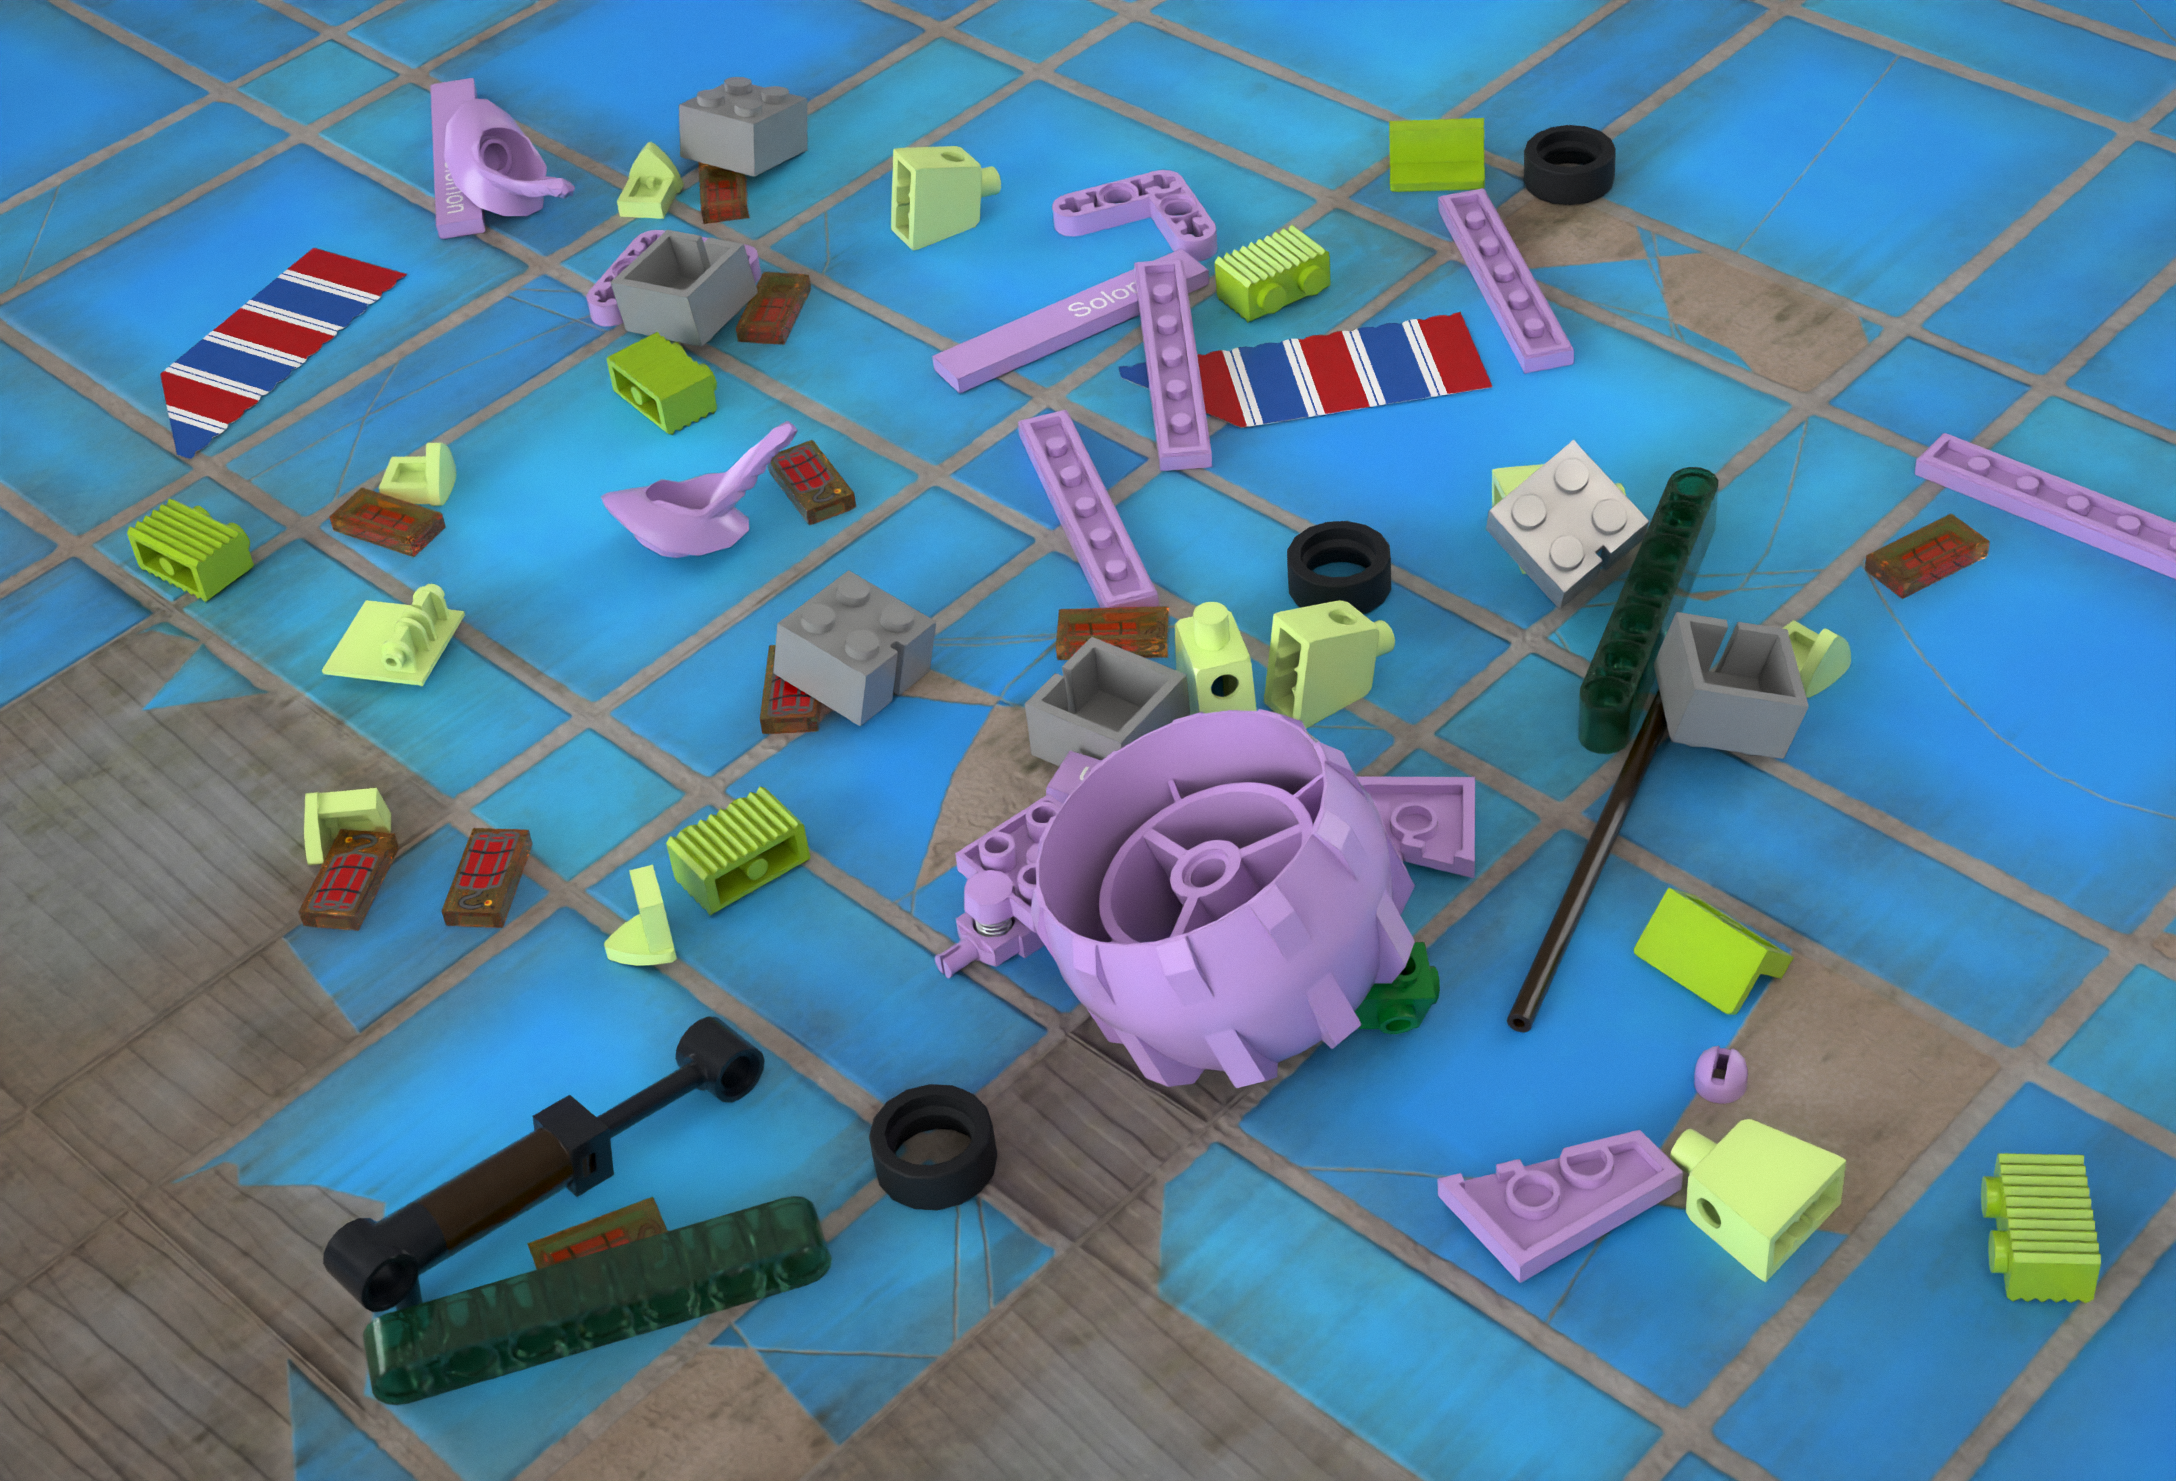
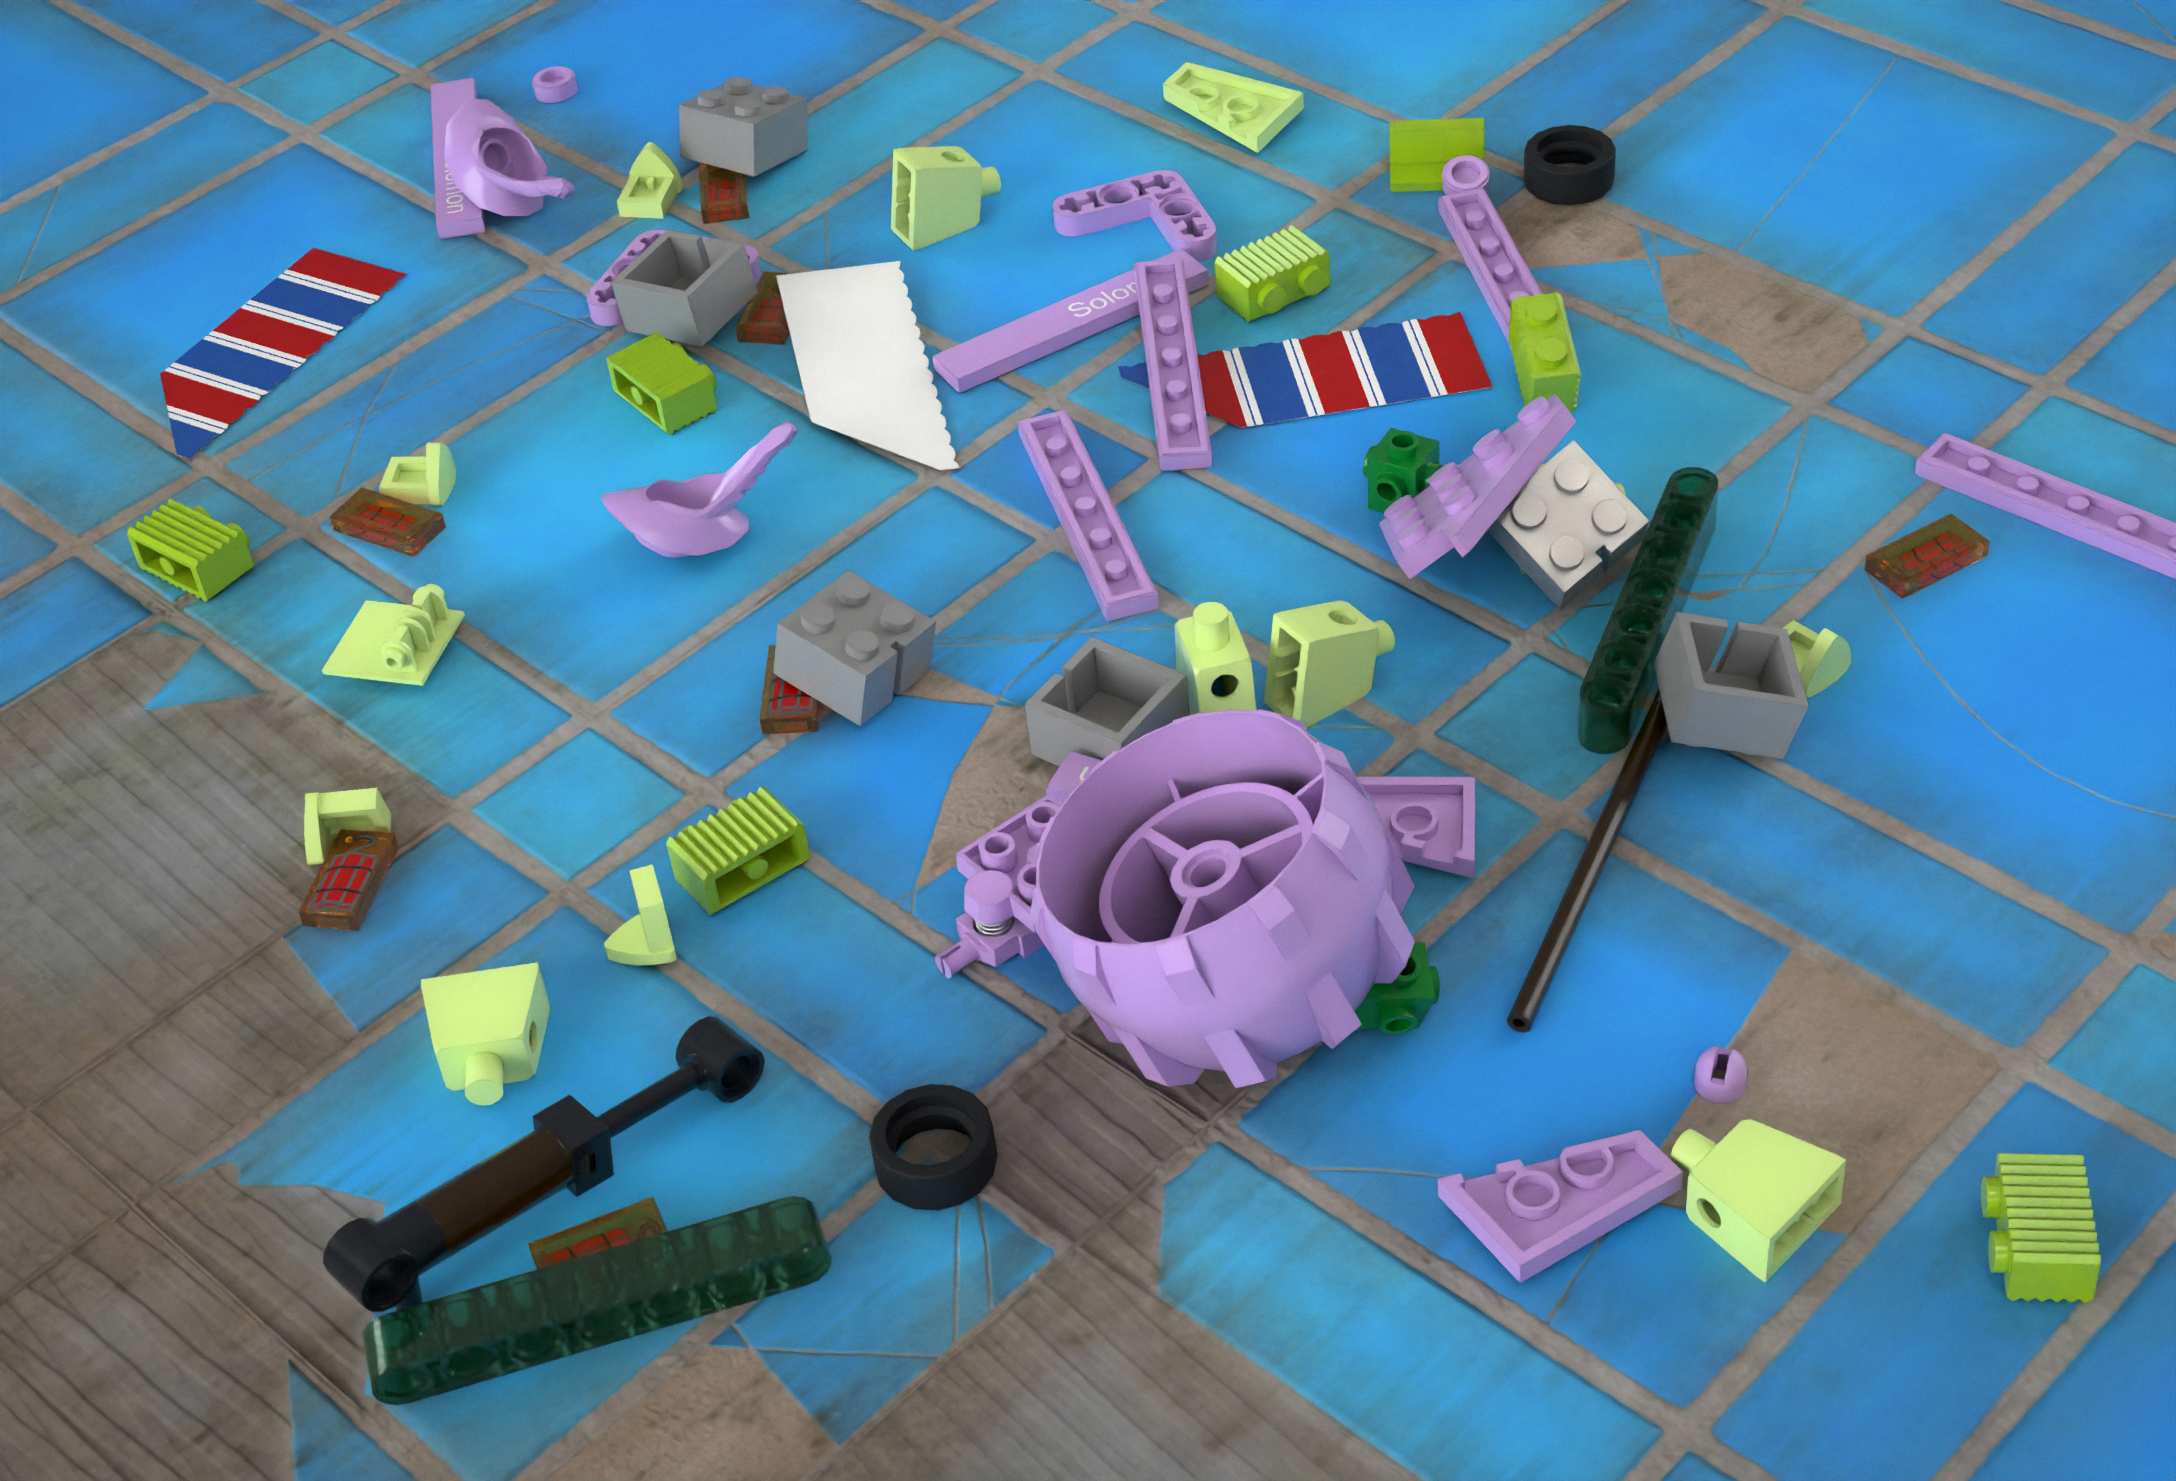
(487, 878): tile -> none
(487, 1028): none -> yellowish green torso
(554, 84): none -> lavender tile
(811, 482): tile -> none
(865, 360): none -> white sticker
(1130, 628): clear orange tile -> none
(1233, 104): none -> yellowish green wing
(1339, 543): black tyre -> none
(1399, 467): none -> green brick
(1465, 174): none -> lavender tile
(1472, 495): none -> lavender wing
(1544, 349): none -> lime brick
(1708, 950): lime panel -> none

